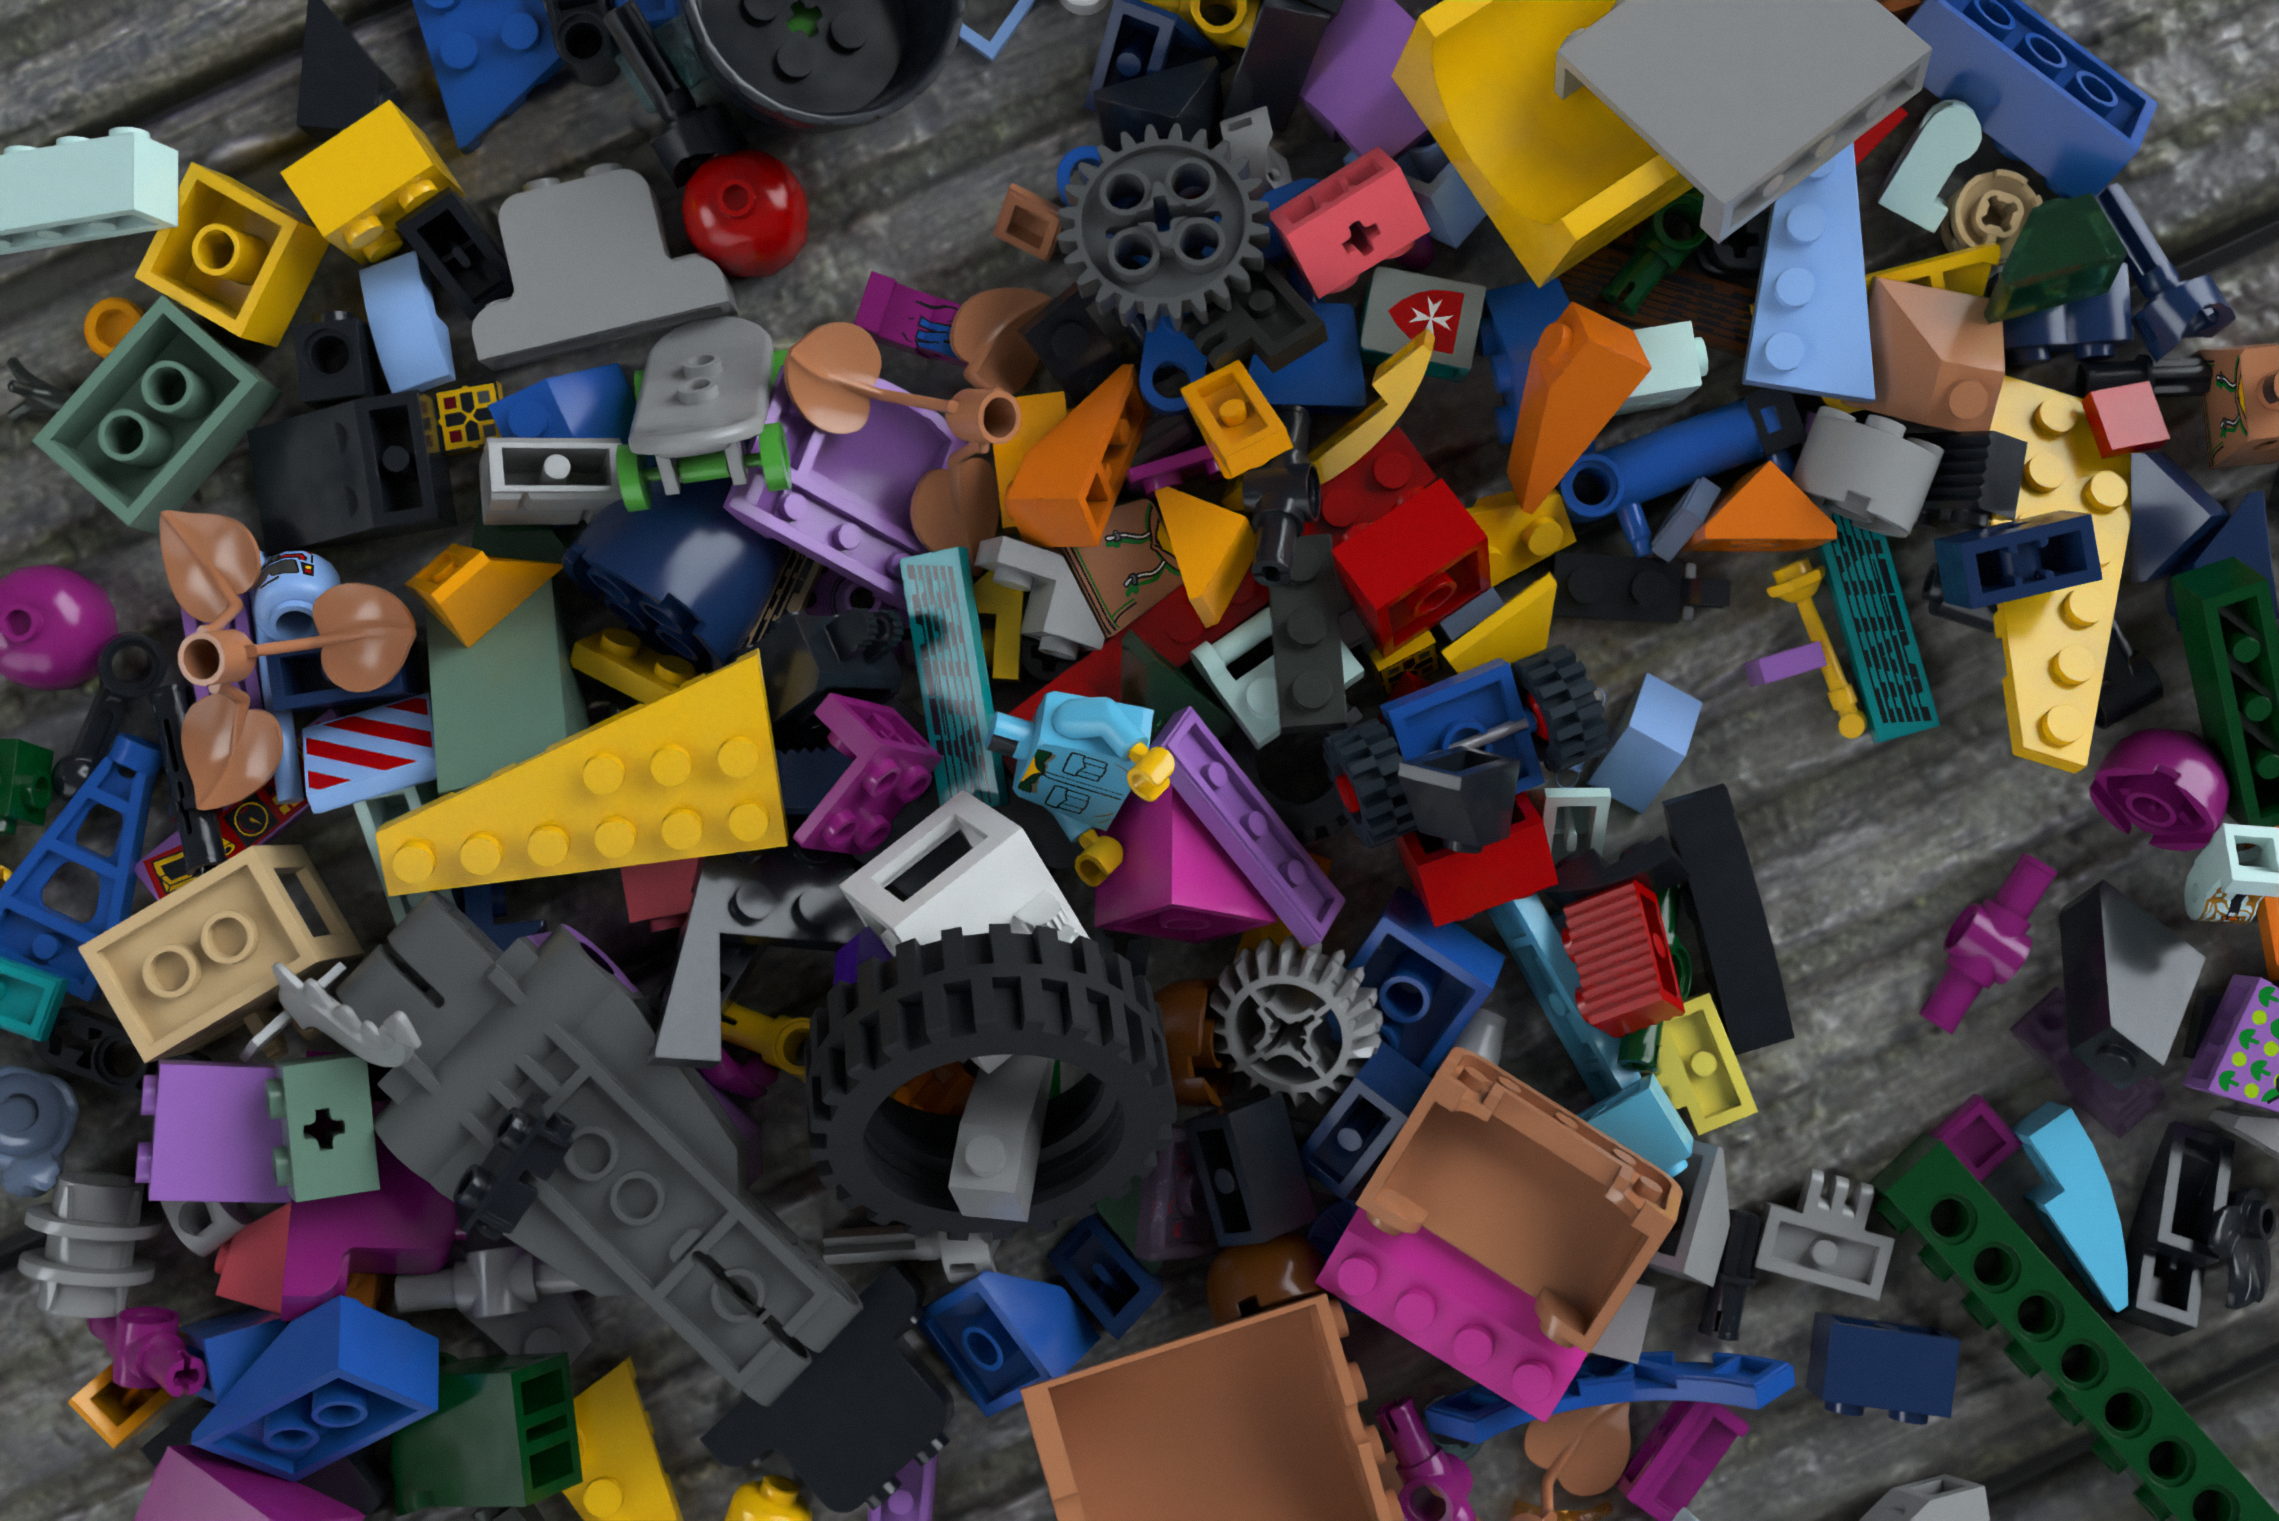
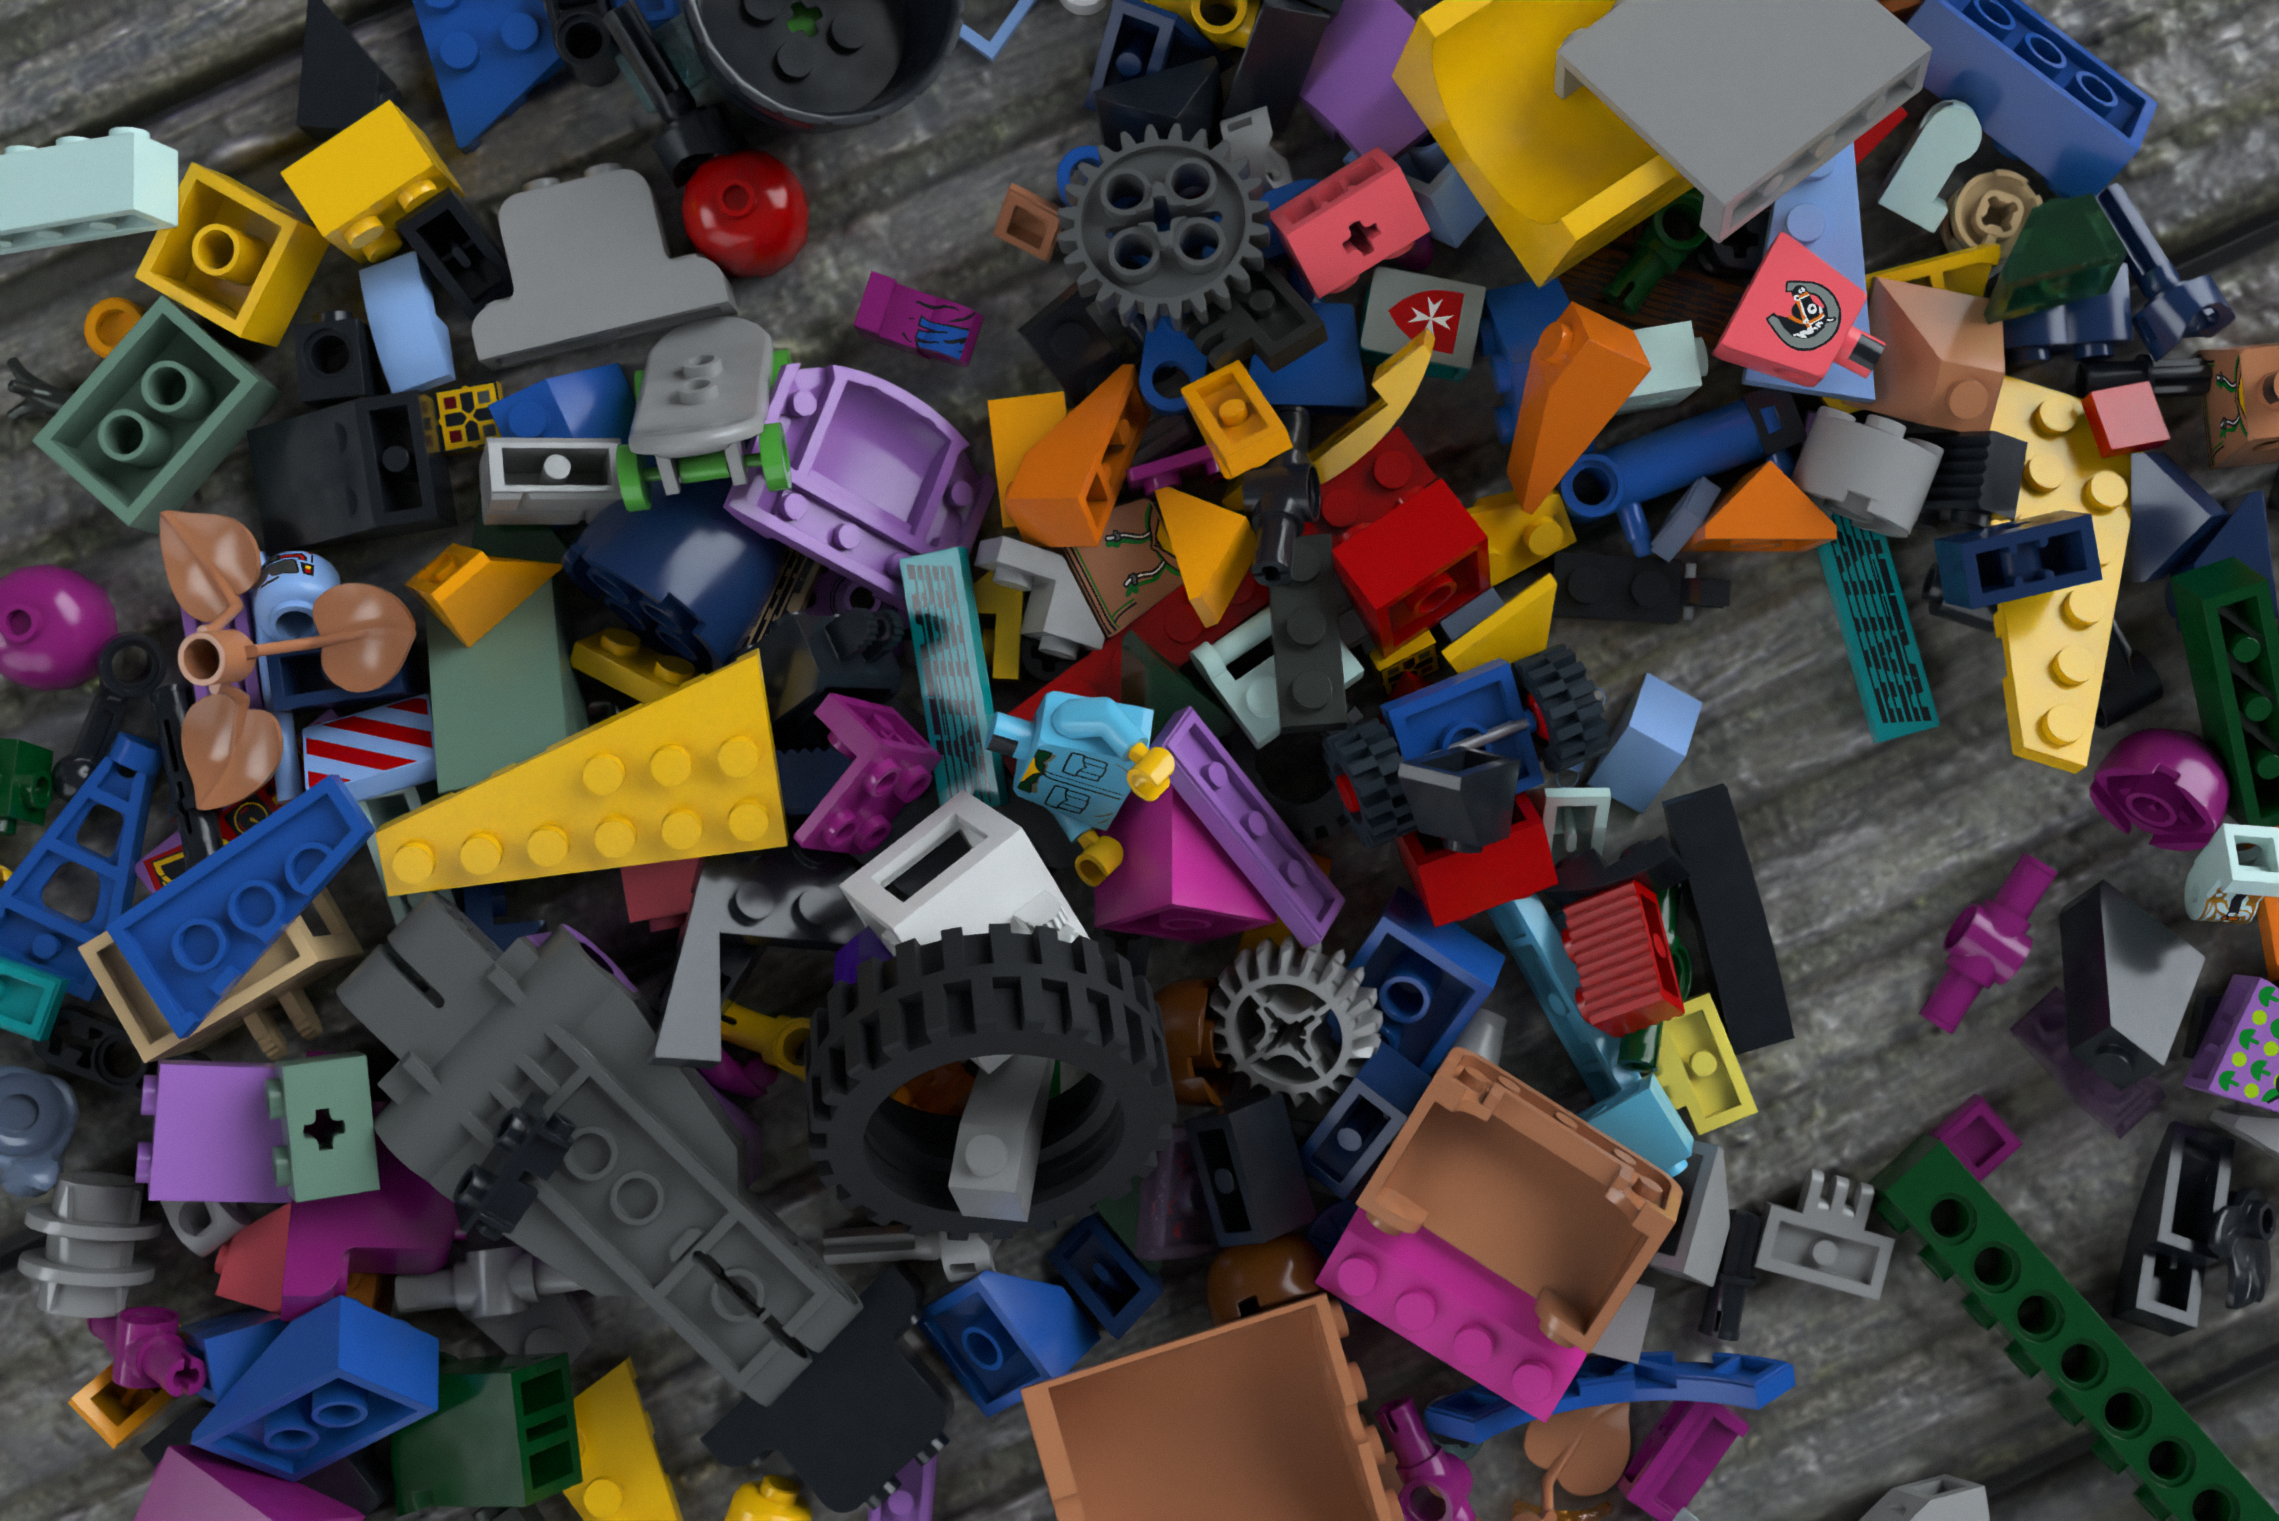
(226, 911): none -> blue wing
(312, 1007): light grey piece -> none
(832, 383): nougat plant -> none
(1785, 664): medium lavender tile -> none
(1797, 585): yellow piece -> none
(1798, 319): none -> coral torso
(1882, 1367): dark blue brick -> none
(2076, 1201): medium azure slope -> none

